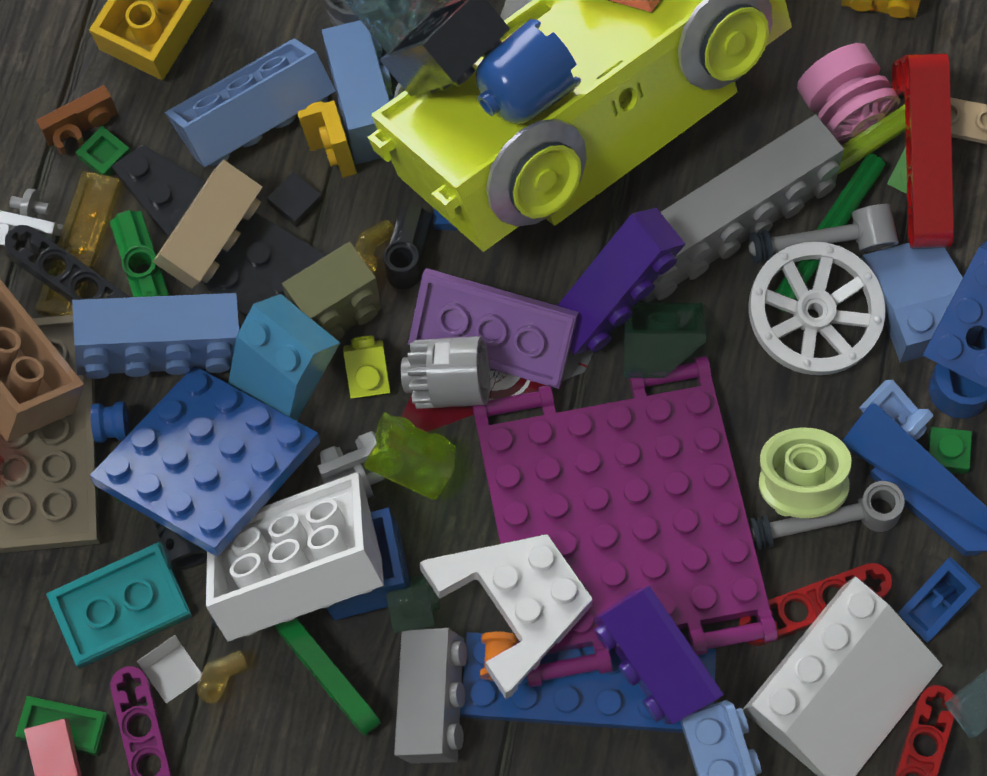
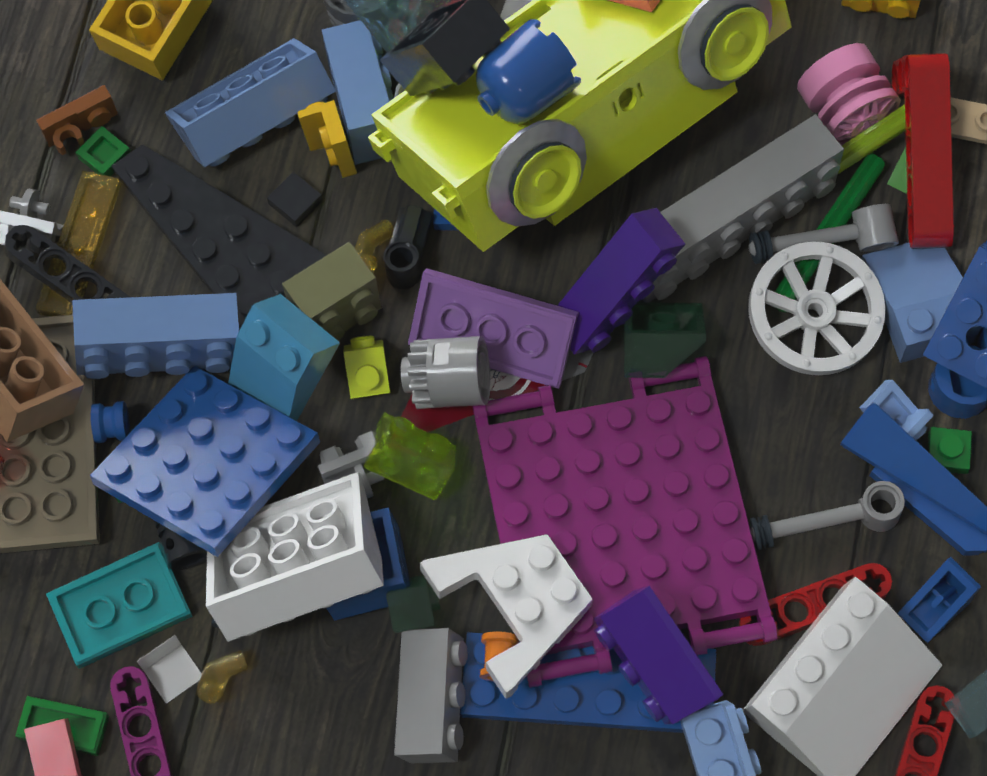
(137, 250): green piece -> none
(209, 225): tan brick -> none
(328, 676): green beam -> none
(804, 472): yellowish green wheel -> none

